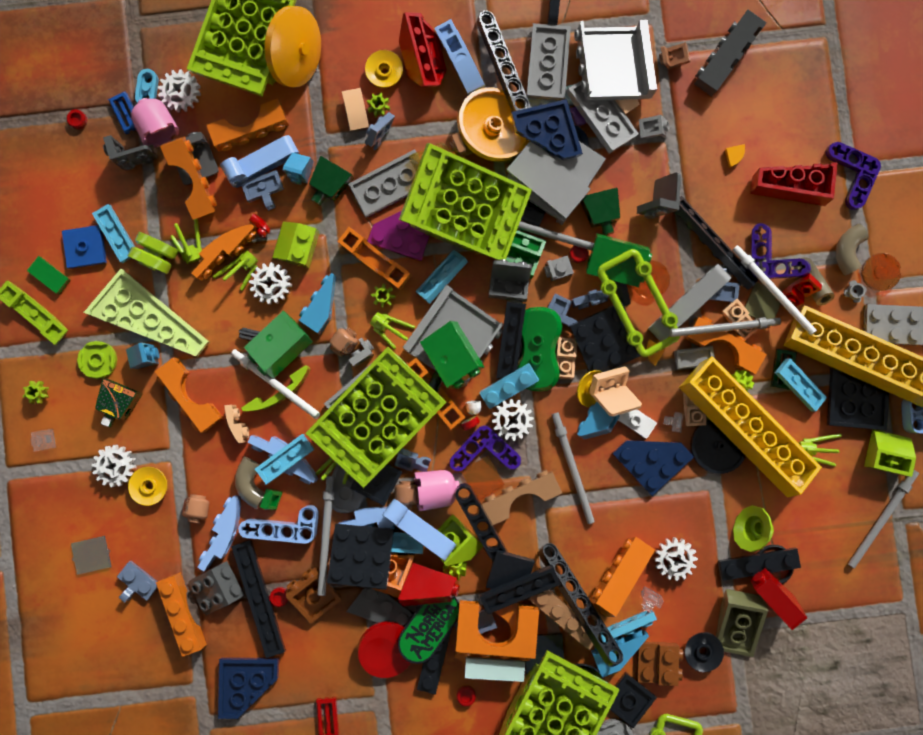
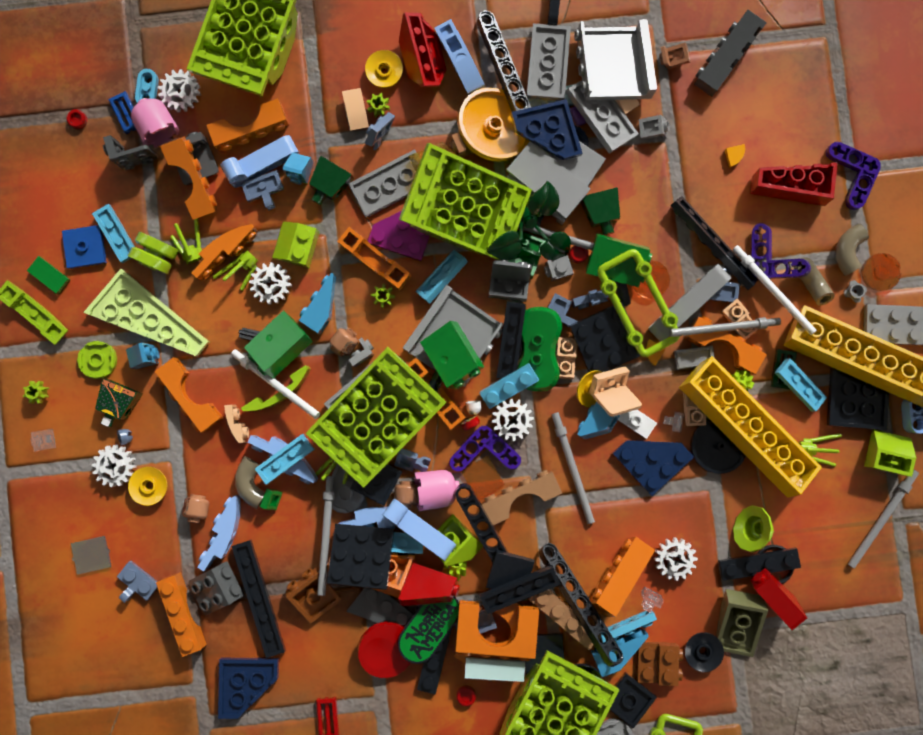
(123, 436): none -> sand blue hinge
(261, 224): red arm -> none
(278, 527): light blue beam -> none
(278, 597): red tile -> none
(292, 46): light orange dish -> none
(381, 322): lime plant -> none
(544, 202): none -> dark green plant
(665, 197): dark grey bracket -> none
(762, 303): olive piece -> none
(802, 288): red slope -> none

